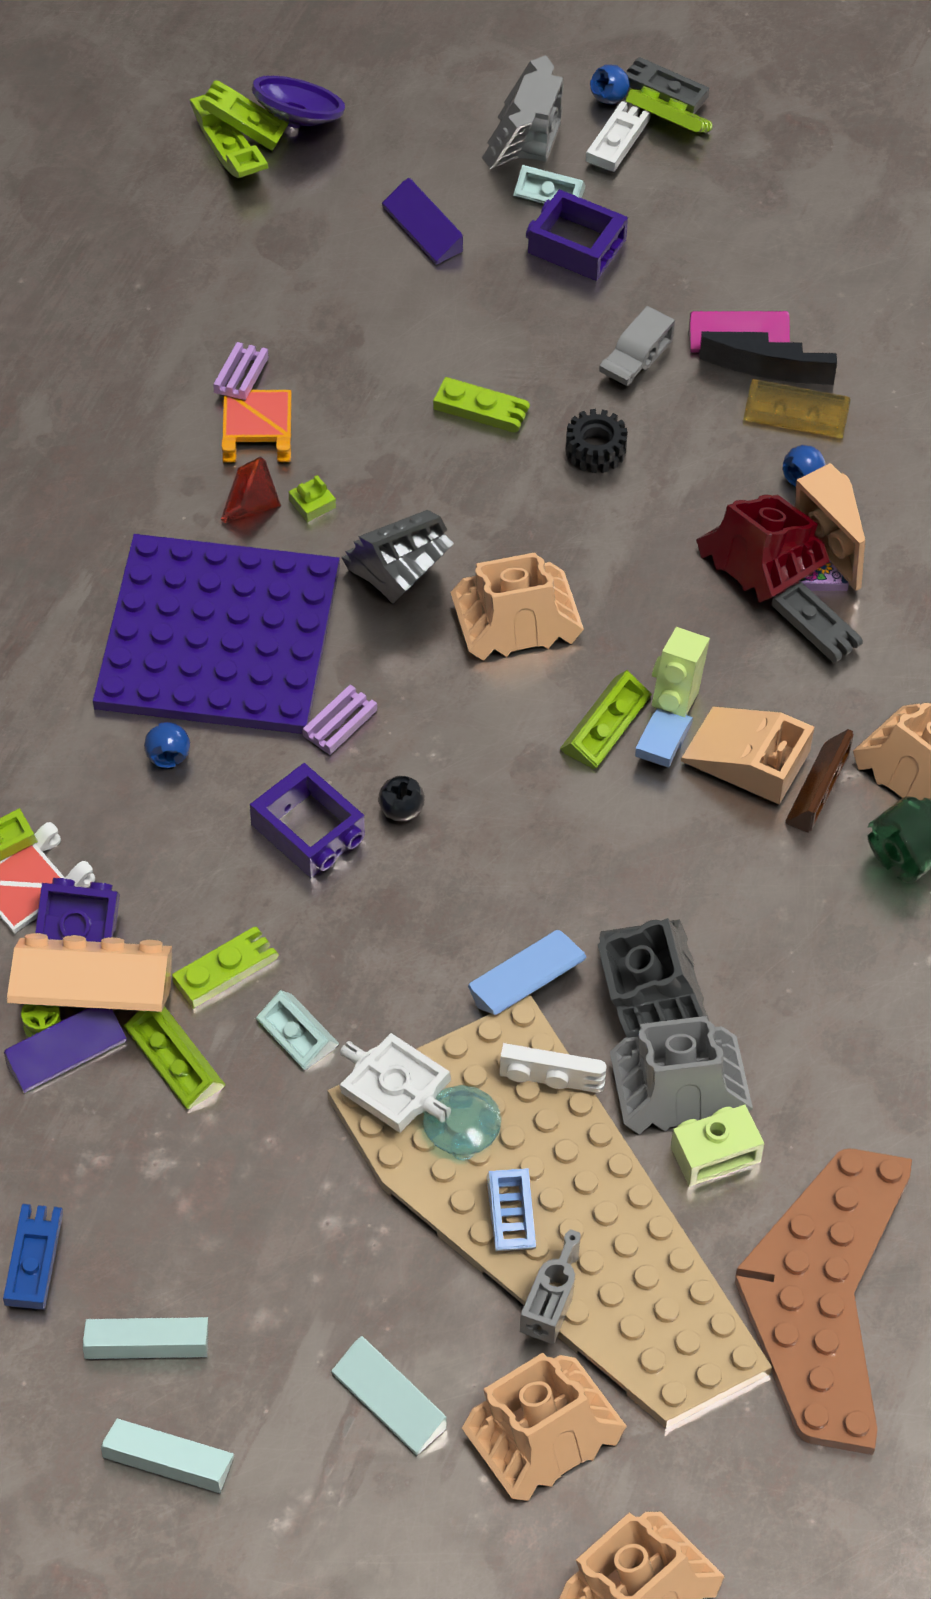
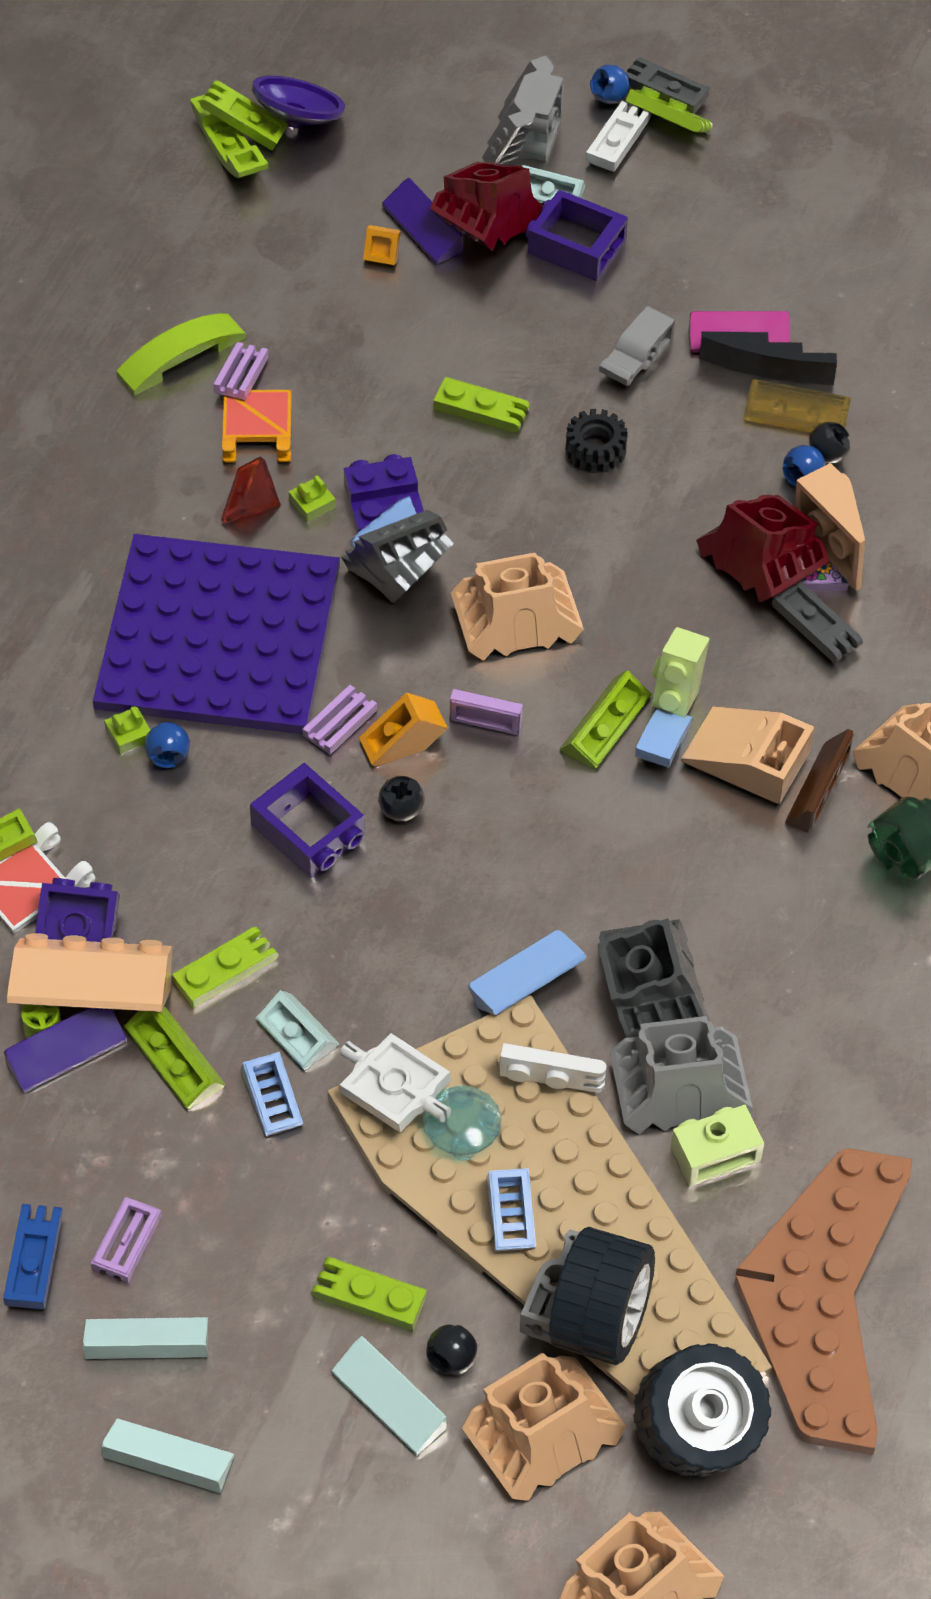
(114, 1268): none -> lavender tile
(127, 730): none -> lime tile
(176, 345): none -> lime slope
(261, 1066): none -> light blue slope
(370, 1293): none -> lime hinge
(378, 486): none -> dark purple plate
(381, 245): none -> light orange tile
(399, 511): none -> light blue slope
(403, 730): none -> light orange slope
(451, 1349): none -> black piece
(486, 712): none -> lavender tile
(487, 202): none -> dark red slope
(602, 1295): none -> black wheel
(702, 1410): none -> wheel
(831, 441): none -> black piece

